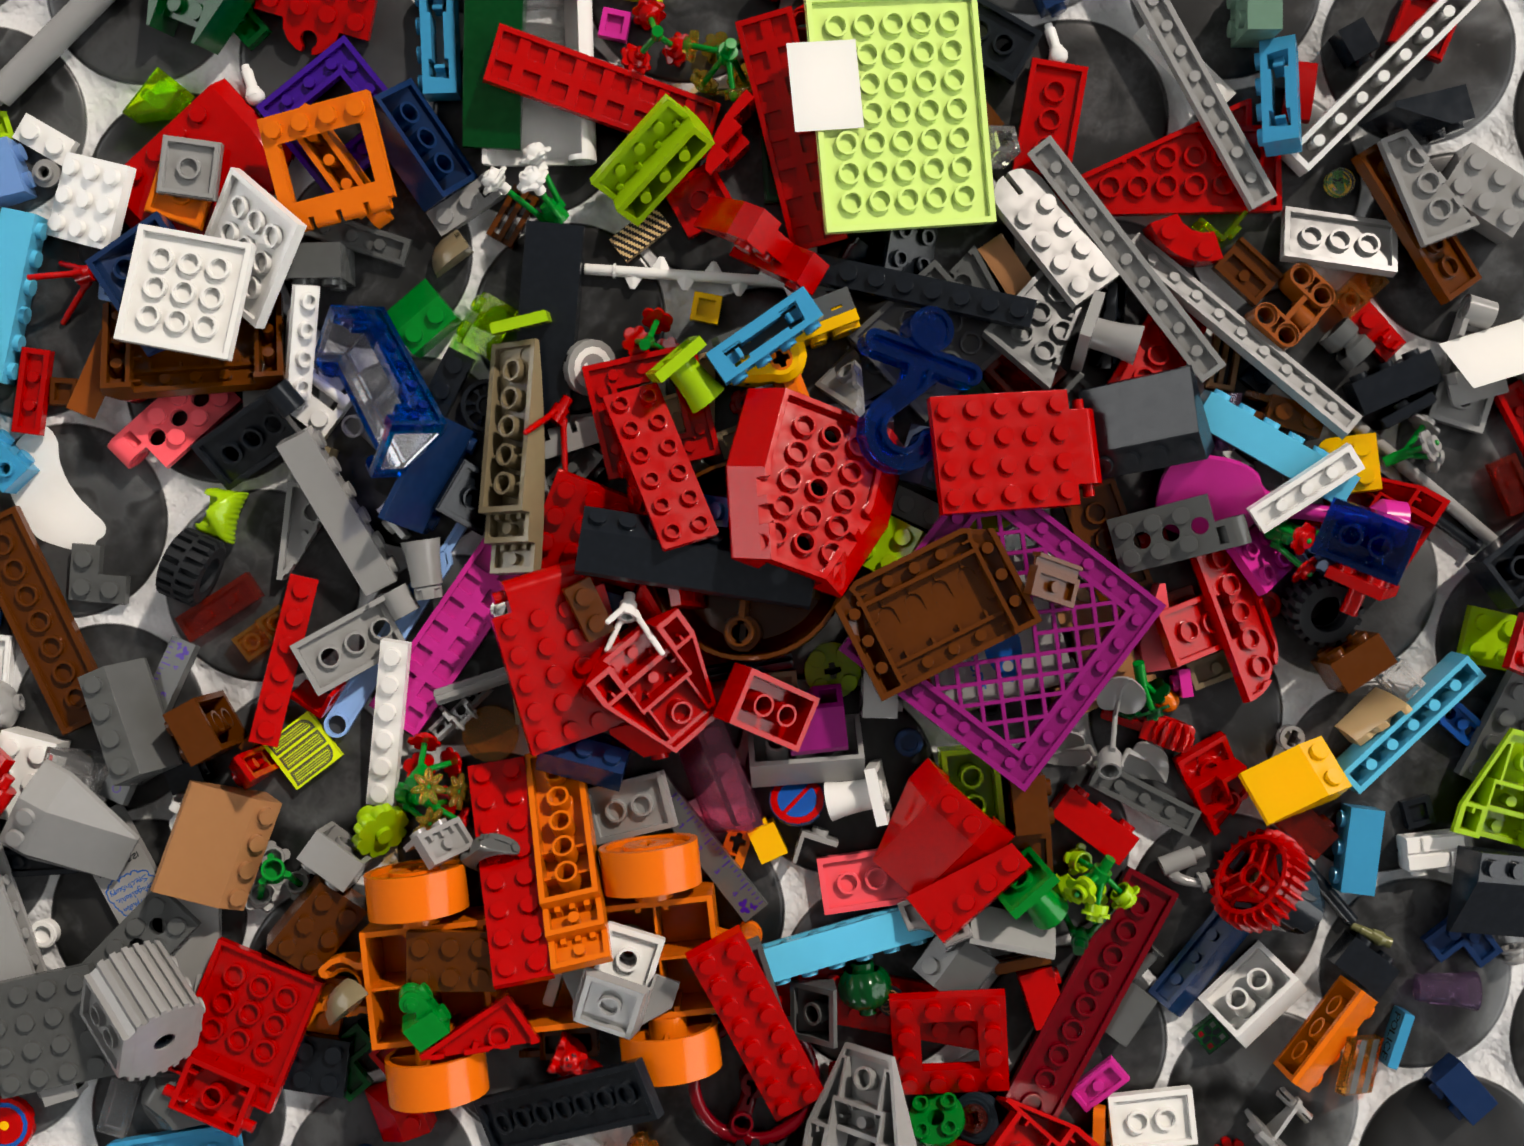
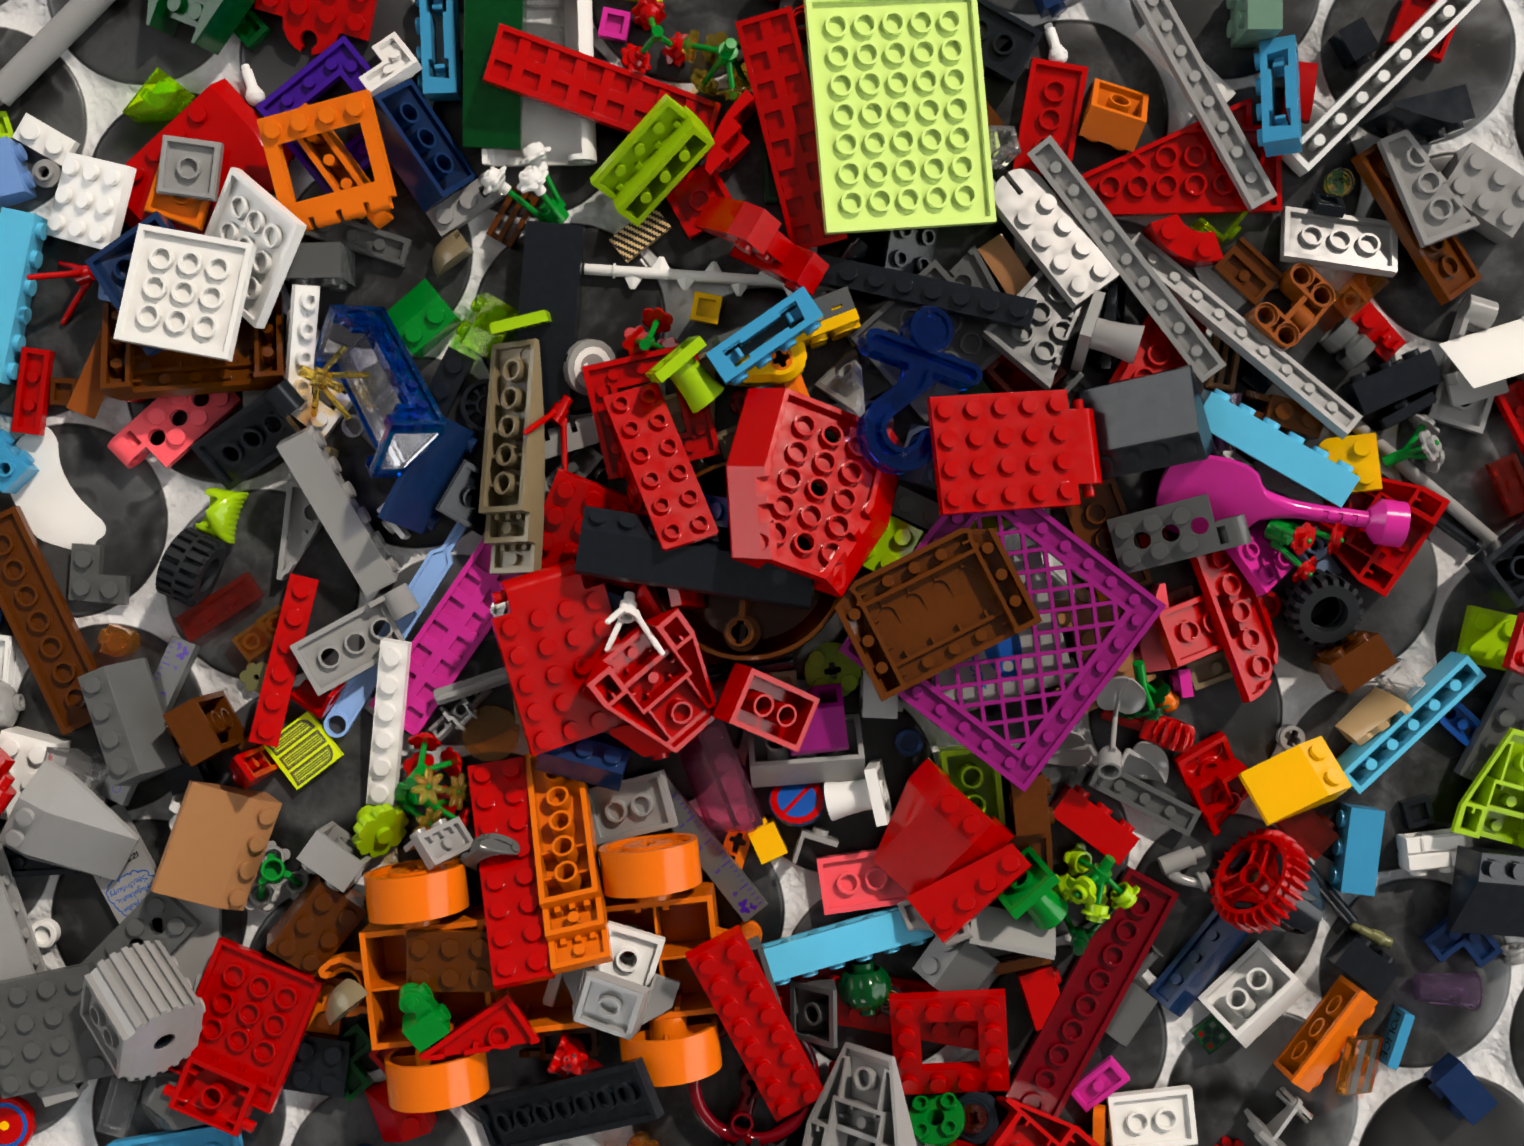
(118, 640): none -> clear orange plate
(249, 676): none -> olive plant
(321, 380): none -> clear yellow plant
(395, 66): none -> white plate
(424, 567): light grey plant -> none
(588, 609): reddish brown plate -> none
(825, 85): white sticker -> none
(1053, 580): reddish brown plate -> none
(1114, 115): none -> orange slope
(1305, 488): white plate -> none
(1327, 204): none -> black tile
(1359, 586): red plate -> none
(1367, 540): clear blue slope -> none

